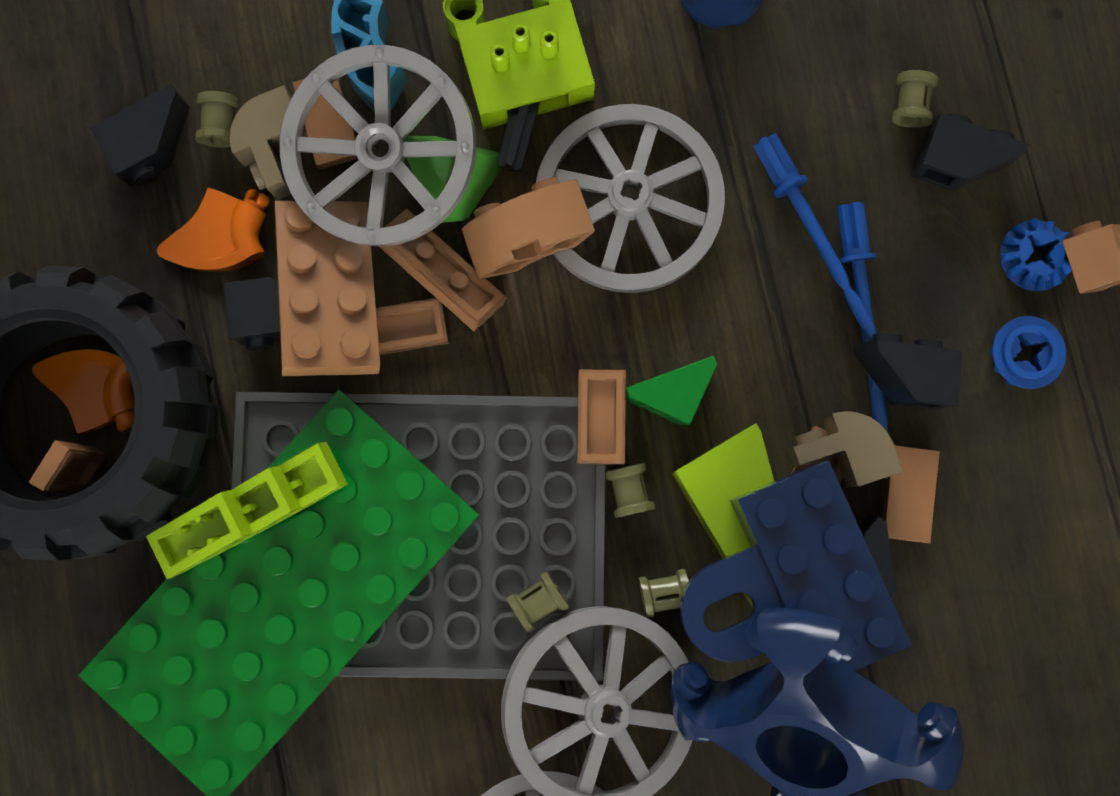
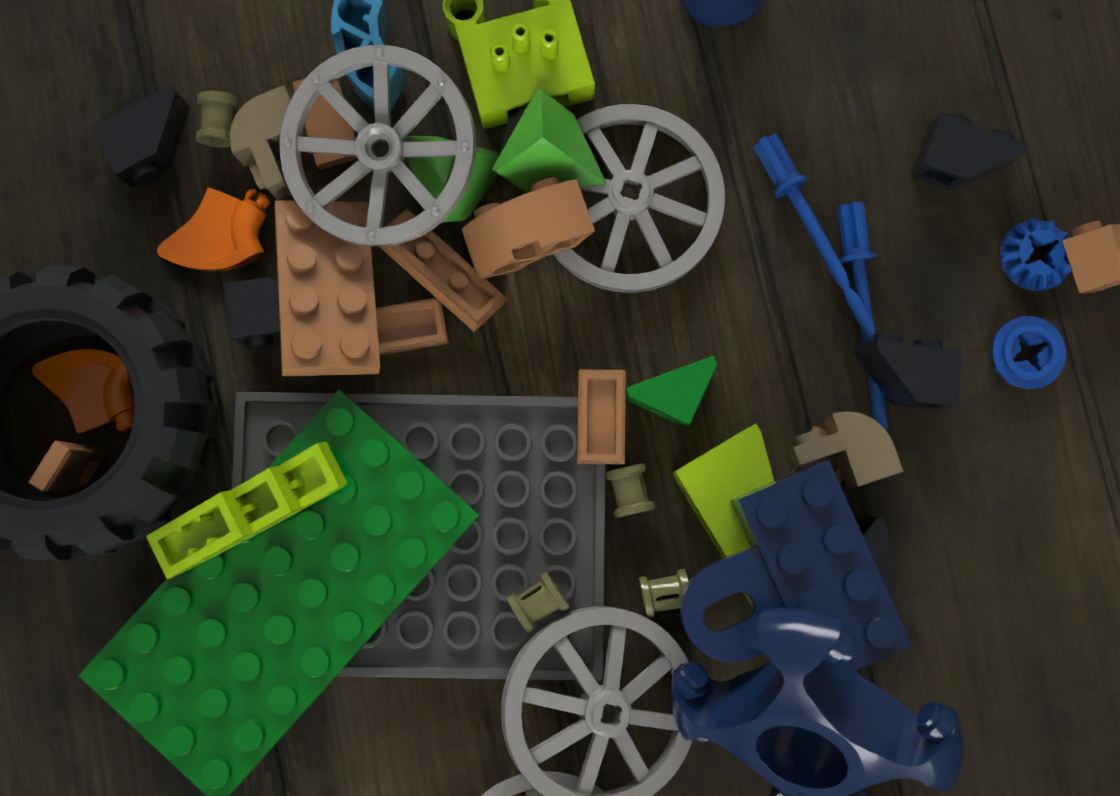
(547, 146): none -> bright green slope
(911, 495): medium nougat tile -> none
(914, 98): olive bush -> none

